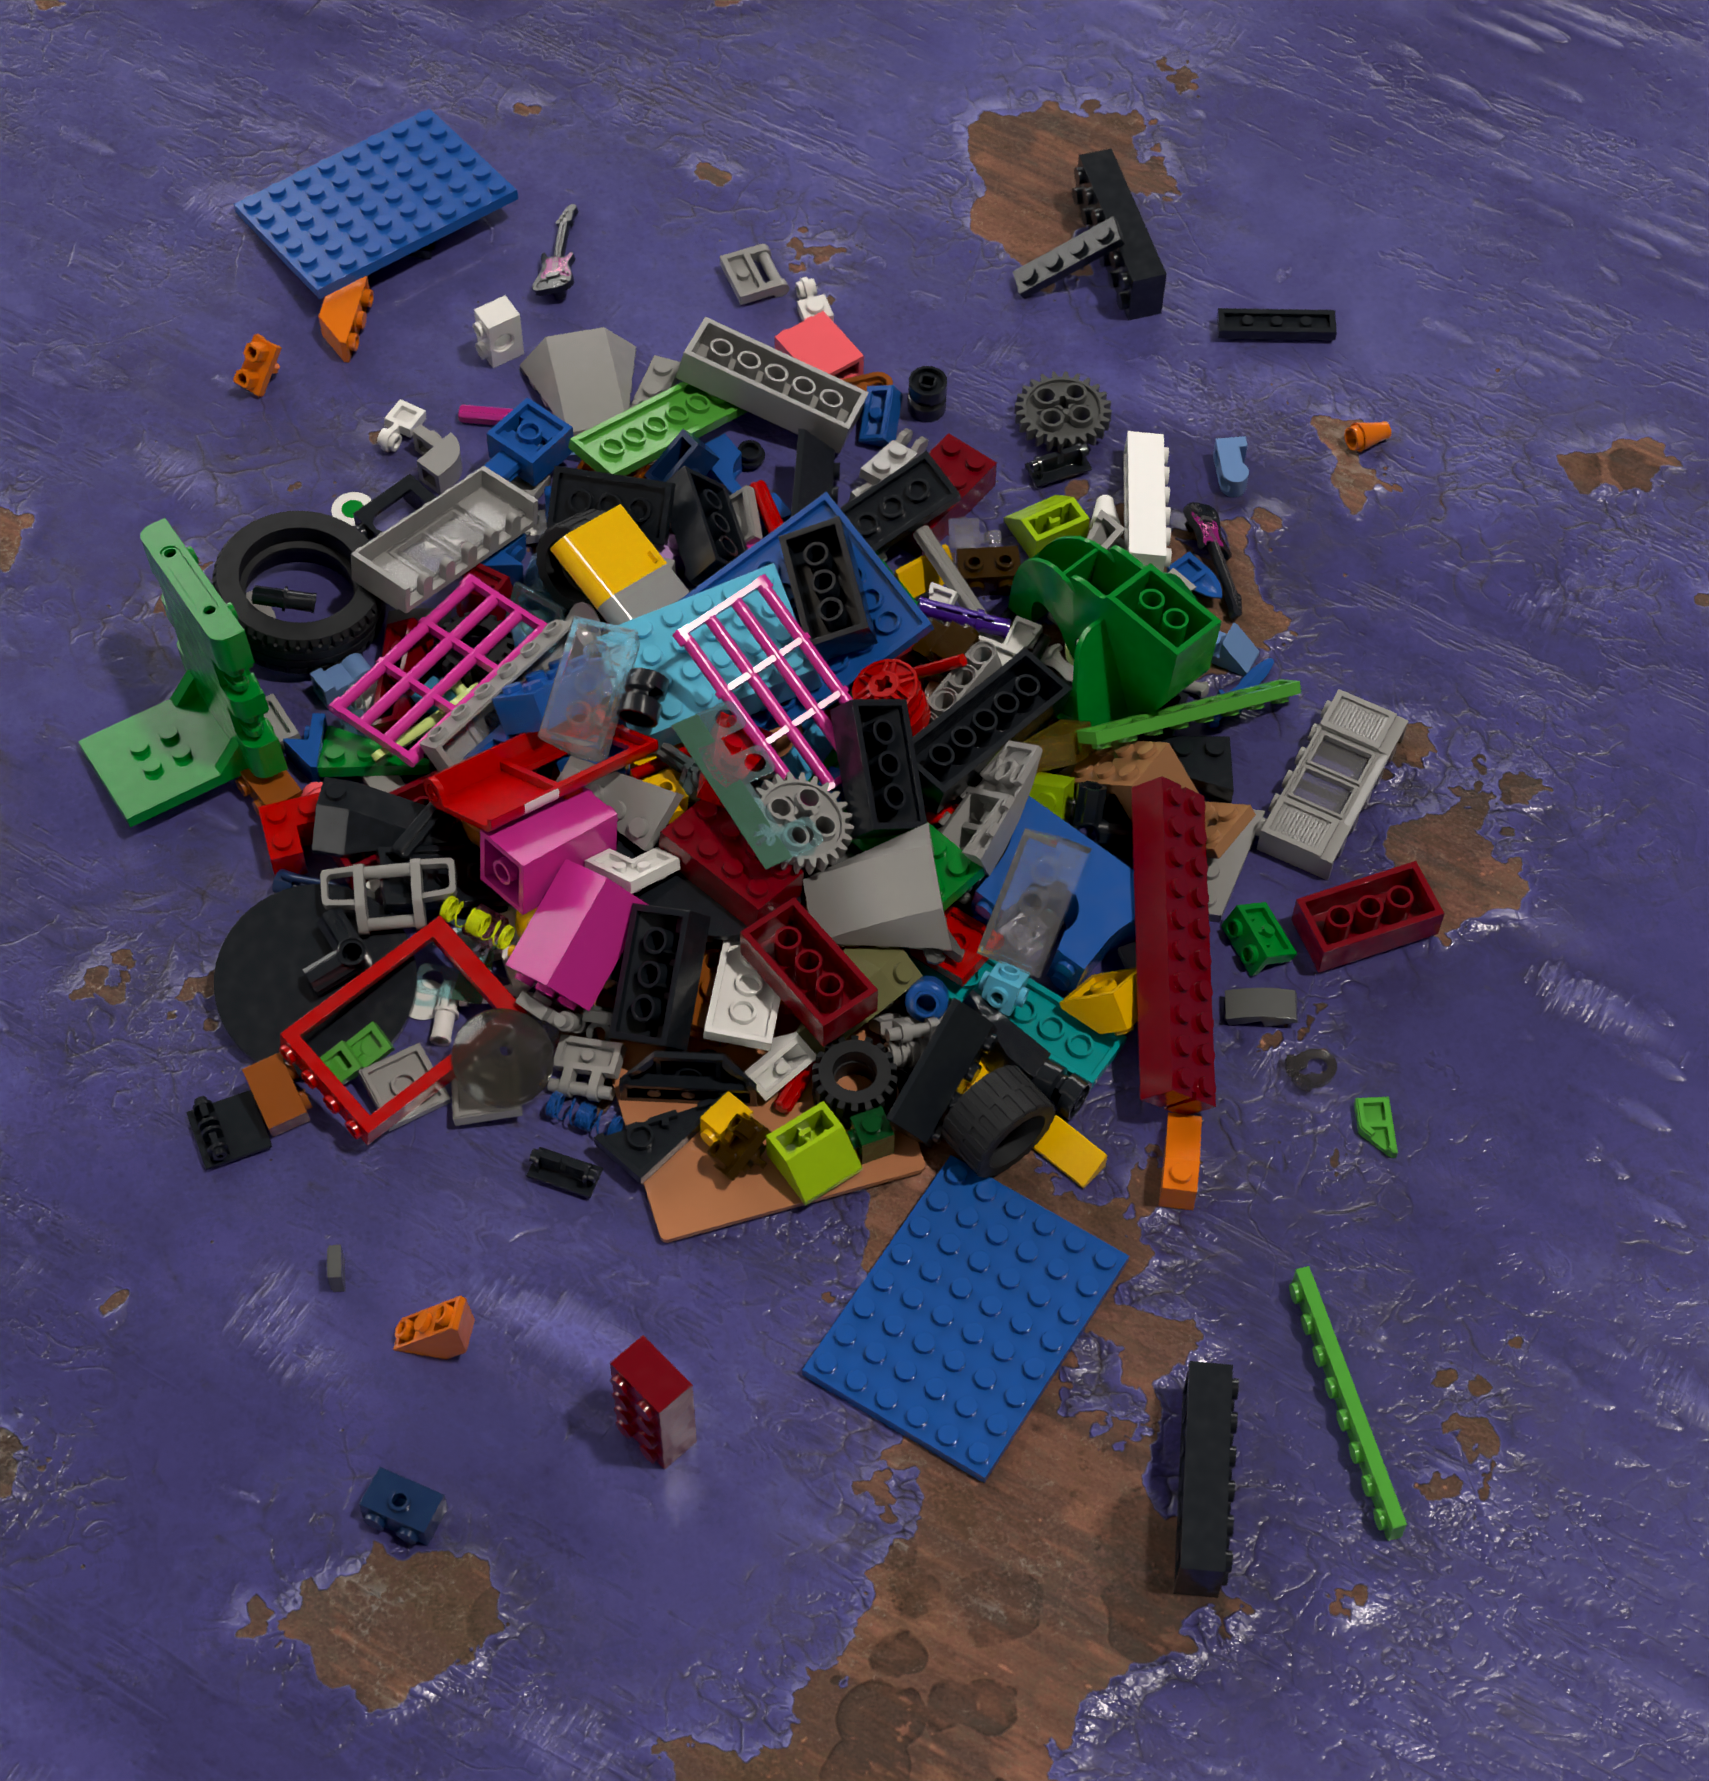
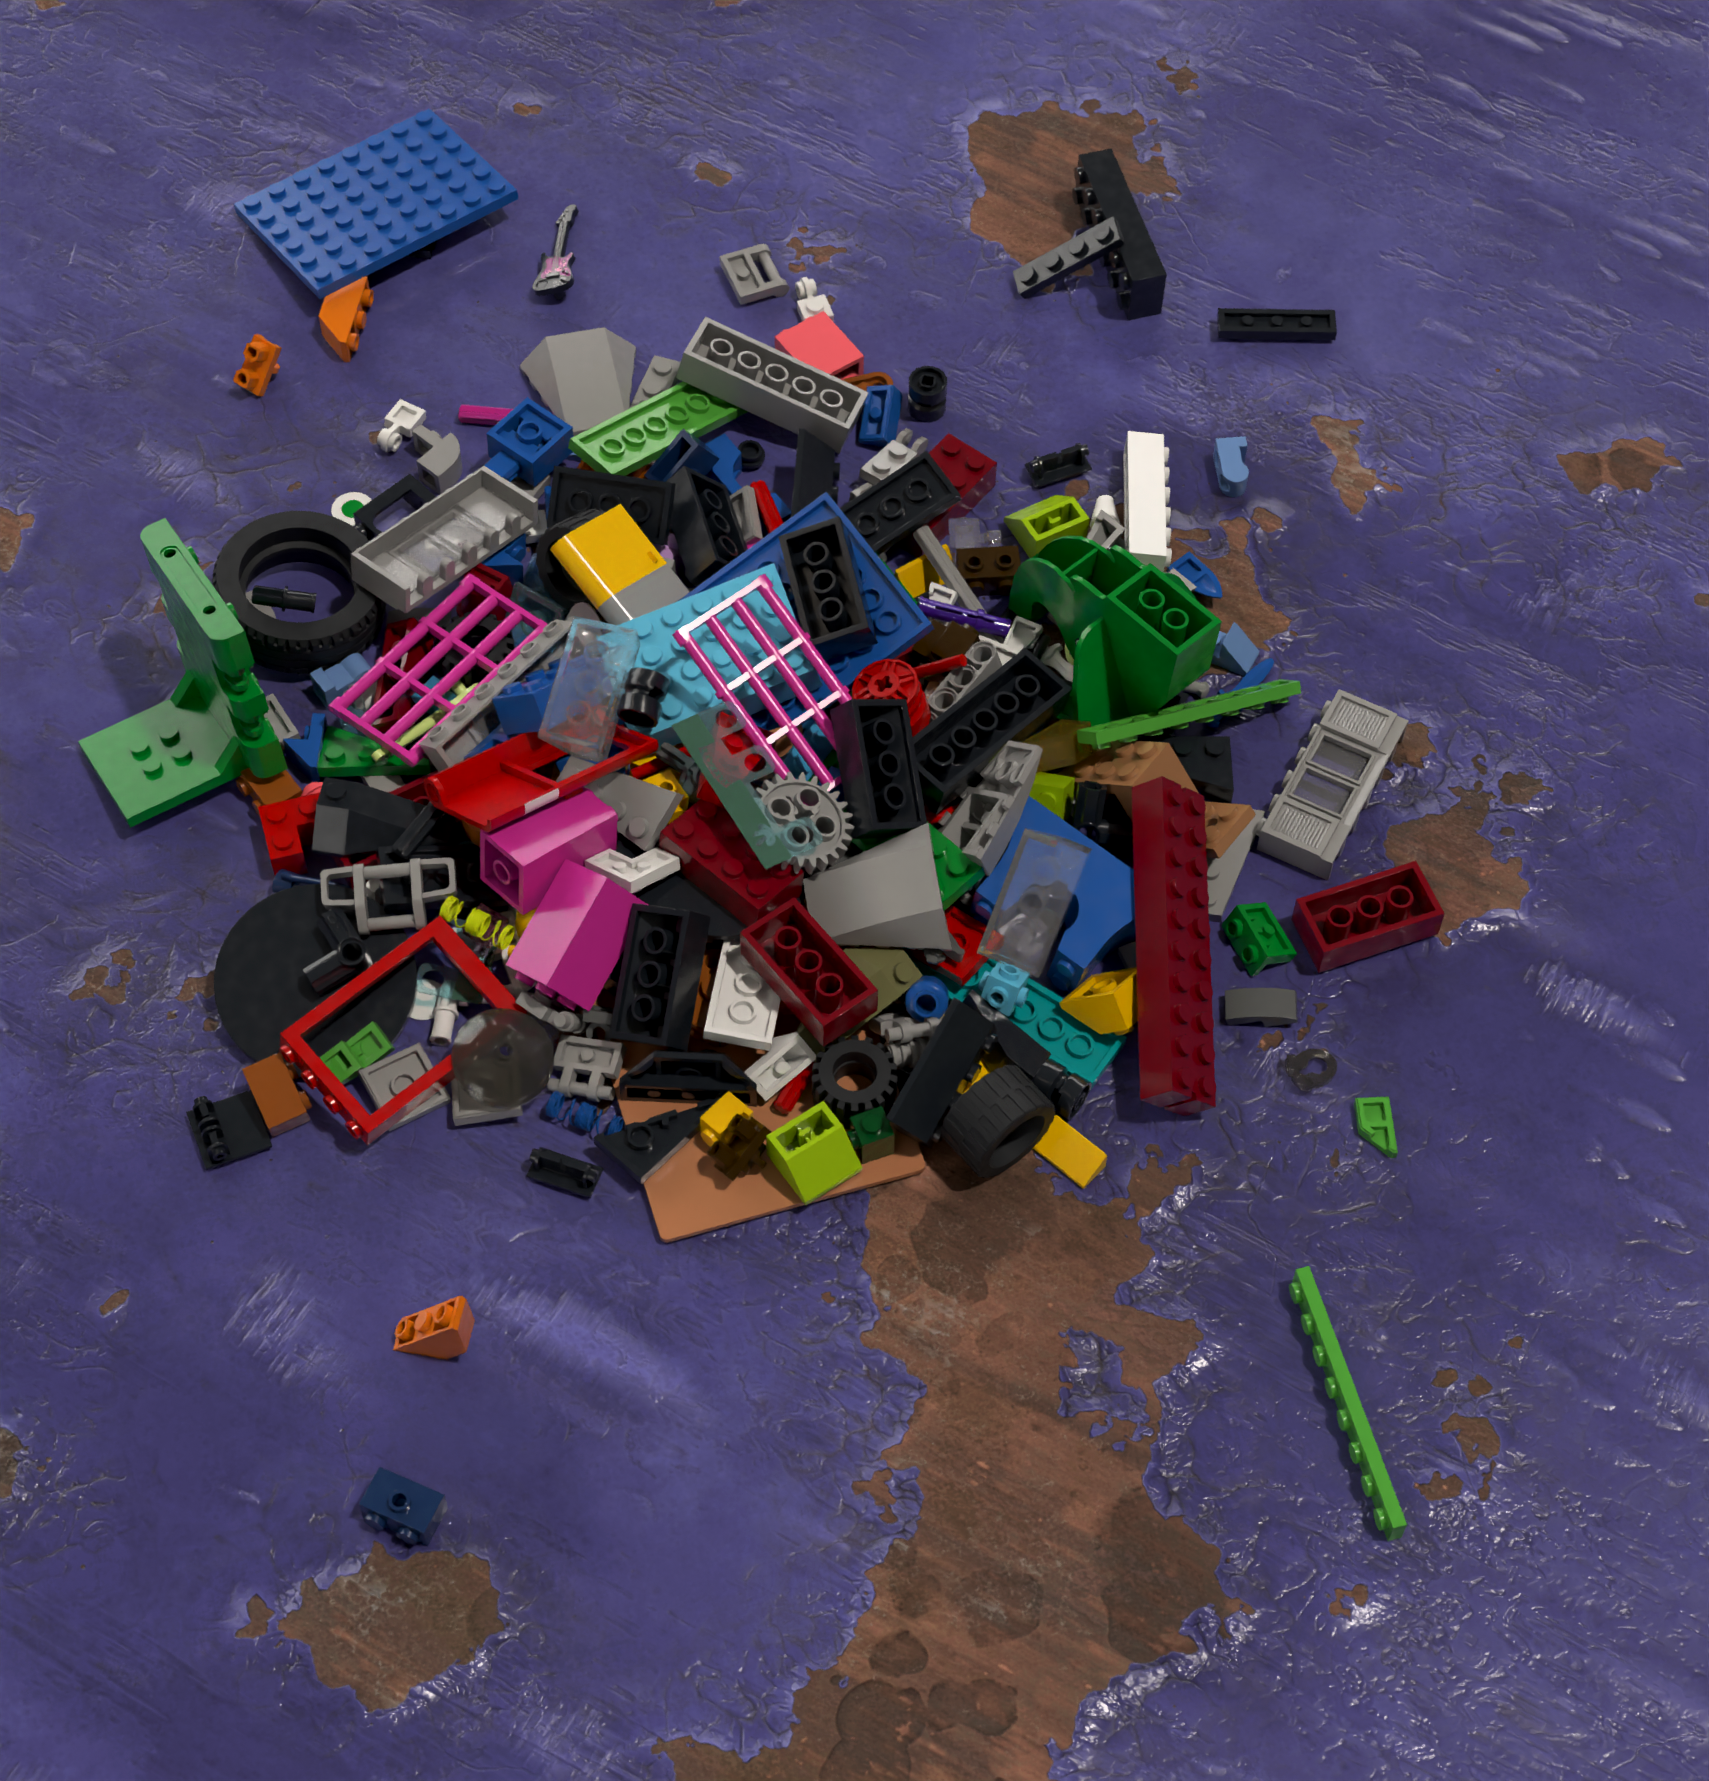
(336, 1268): dark grey tile -> none
(498, 332): white brick -> none
(653, 1402): dark red brick -> none
(966, 1318): blue plate -> none
(1062, 411): dark grey gear -> none
(1181, 1161): orange slope -> none
(1205, 1480): black brick -> none
(1206, 525): black piece -> none
(1366, 434): orange cone -> none

